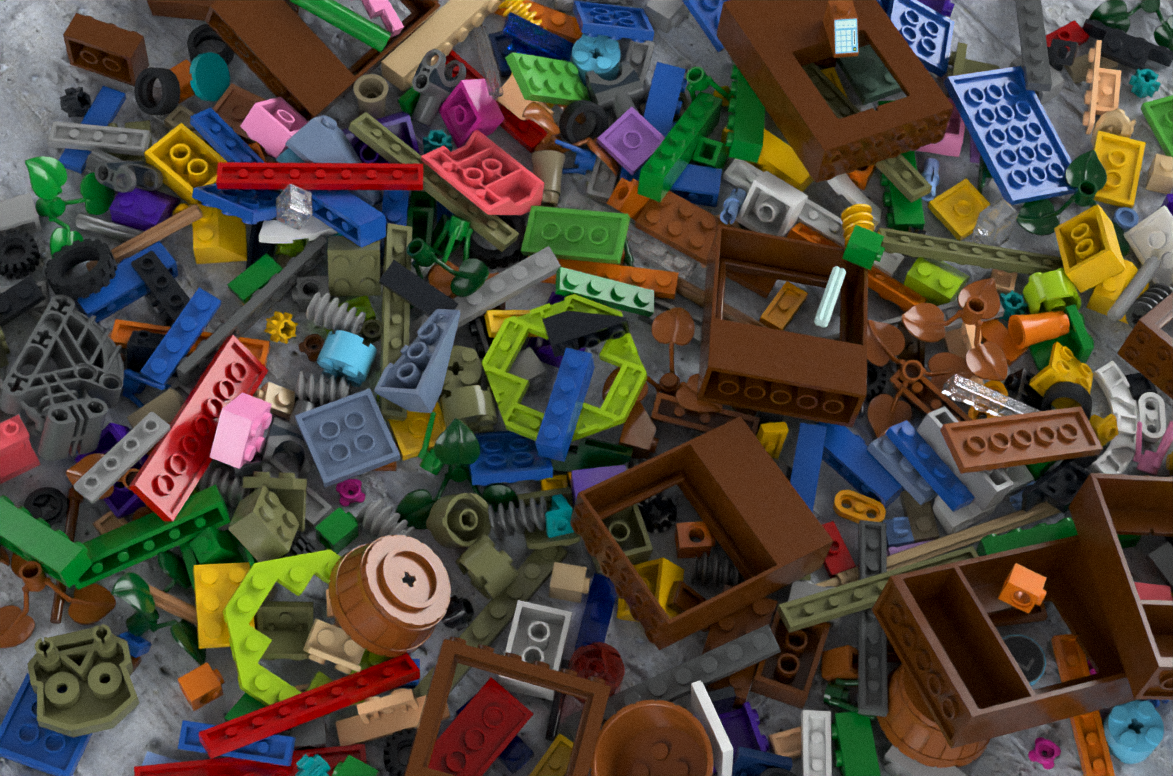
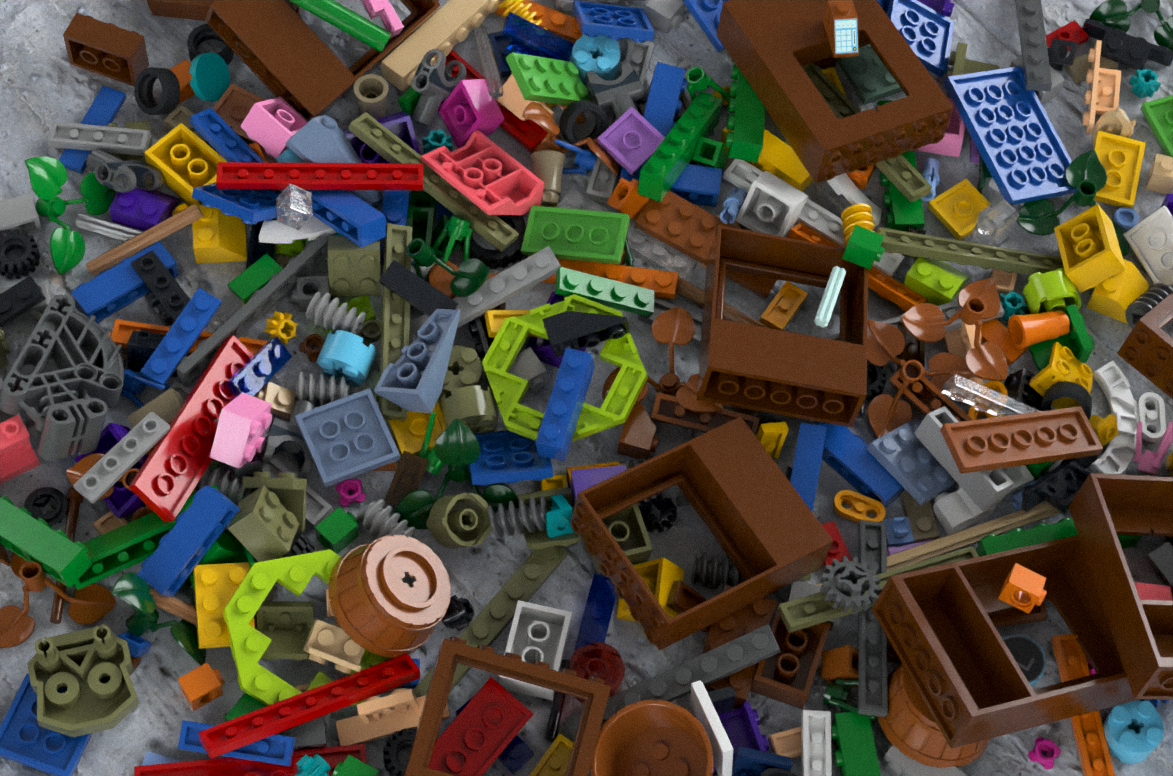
(75, 102): black gear -> none
(89, 282): black tyre -> none
(188, 541): none -> blue brick
(259, 368): none -> clear blue plate
(407, 477): none -> dark brown plate
(487, 568): olive brick -> none
(568, 582): tan brick -> none
(593, 454): dark green slope -> none
(685, 547): orange brick -> none
(850, 584): none -> dark grey gear
(930, 465): blue plate -> none
(1134, 289): light grey axle -> none
(1139, 385): black tile -> none

